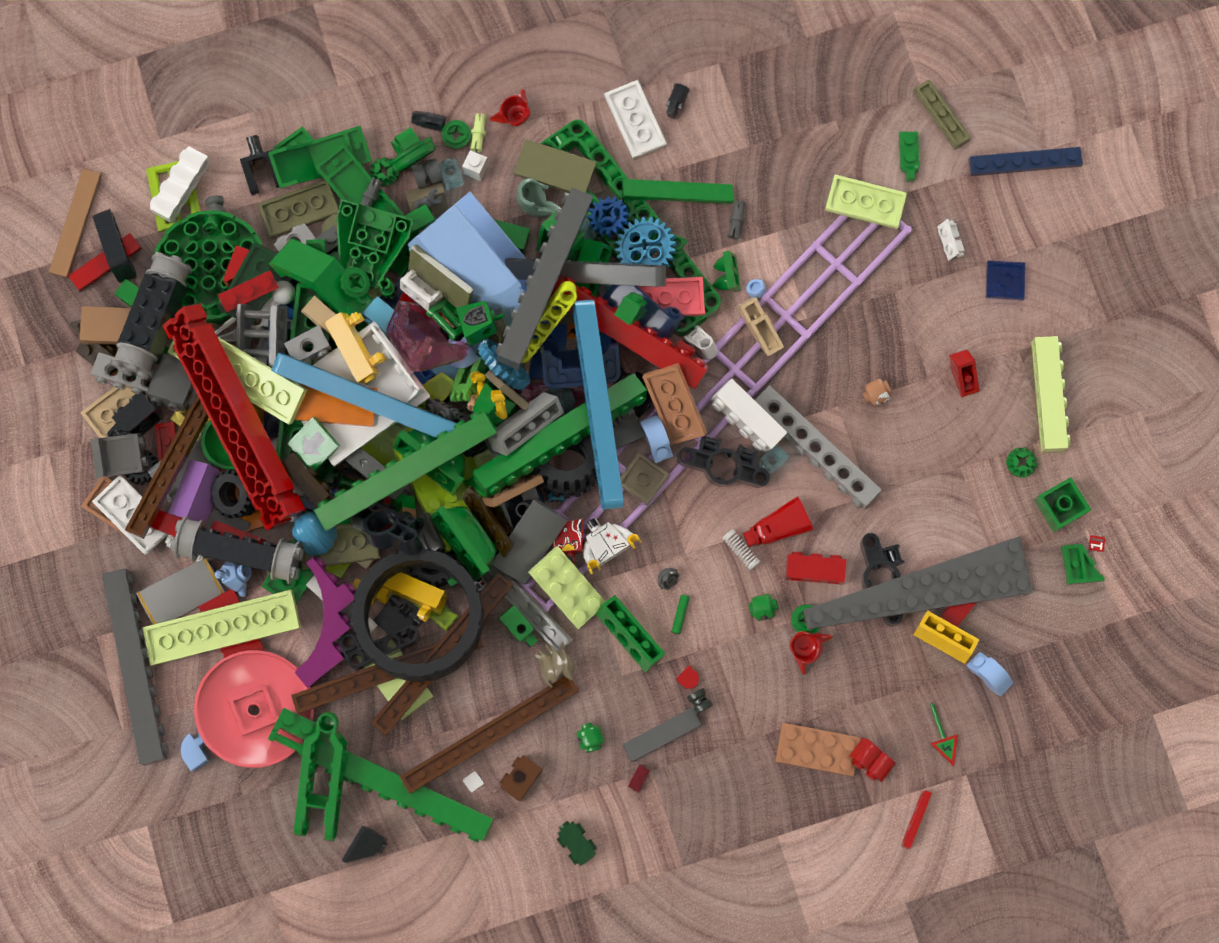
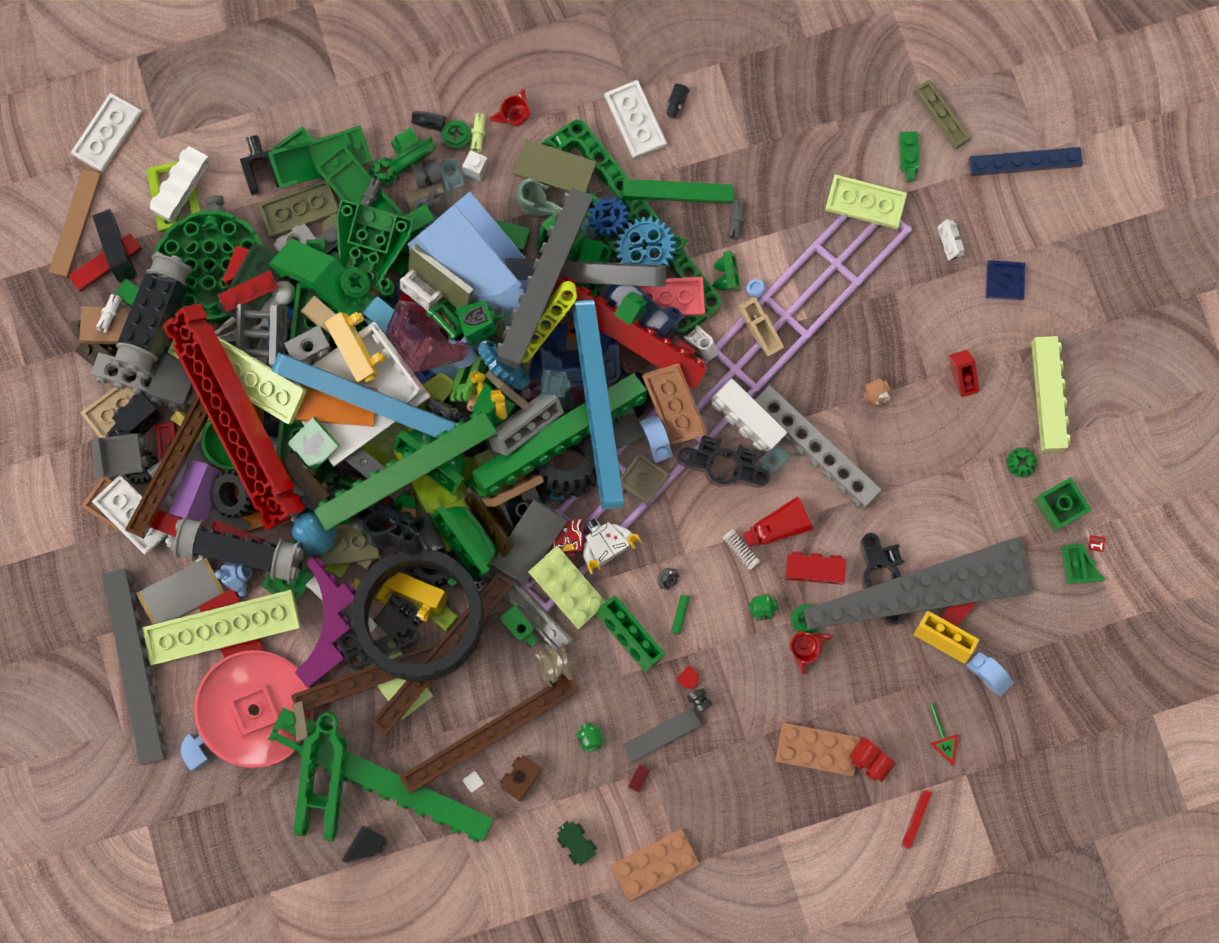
(106, 132): none -> white tile
(108, 313): none -> white pin
(300, 725): none -> dark tan sticker
(554, 383): none -> clear light blue brick
(655, 864): none -> nougat plate

